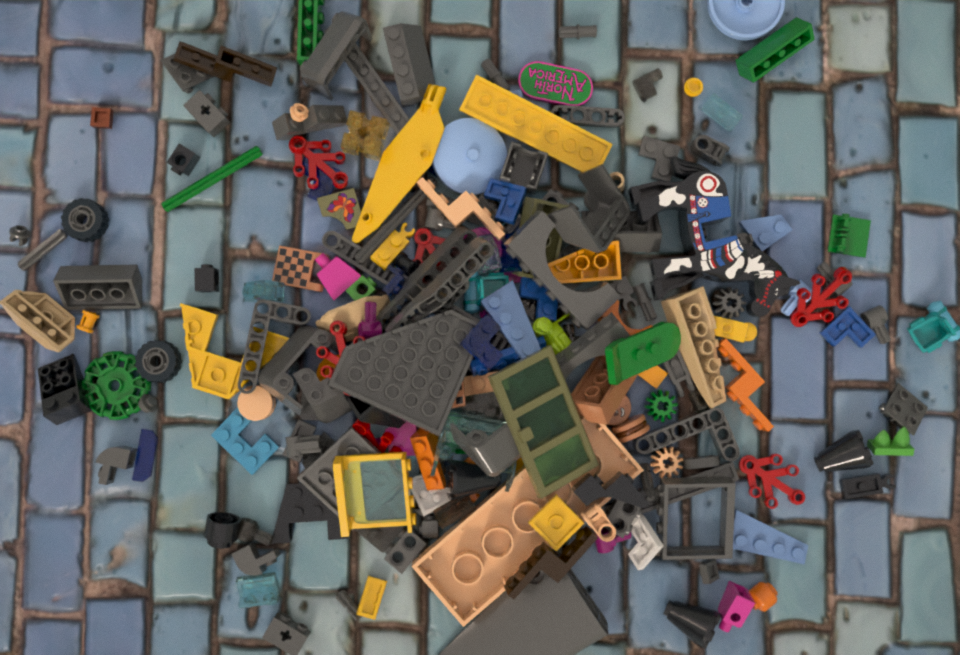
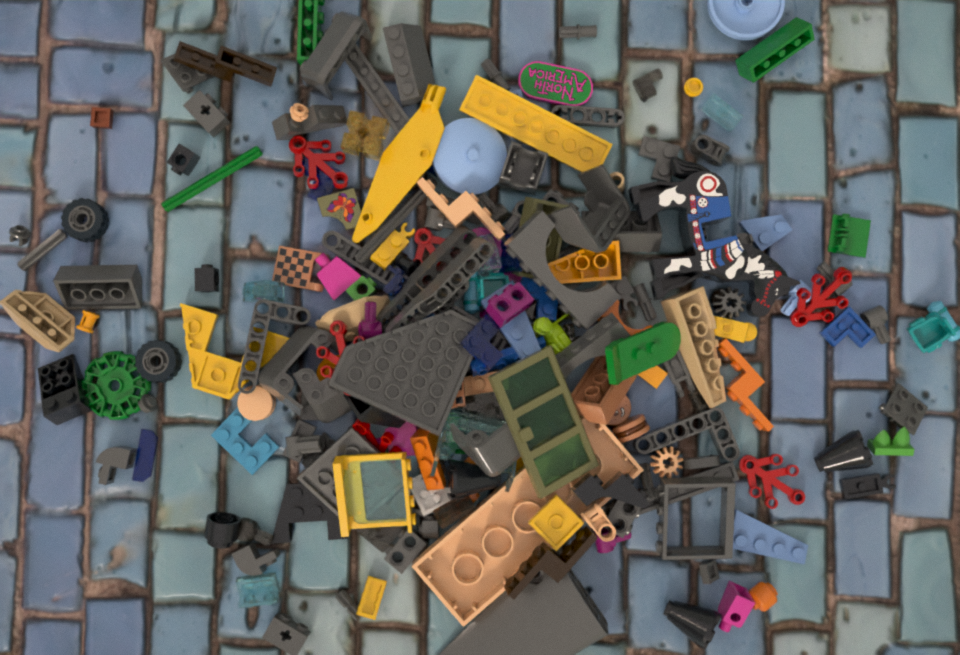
(510, 199): blue plate -> none
(511, 306): none -> magenta brick
(647, 545): white plate -> none
(659, 413): green gear -> none

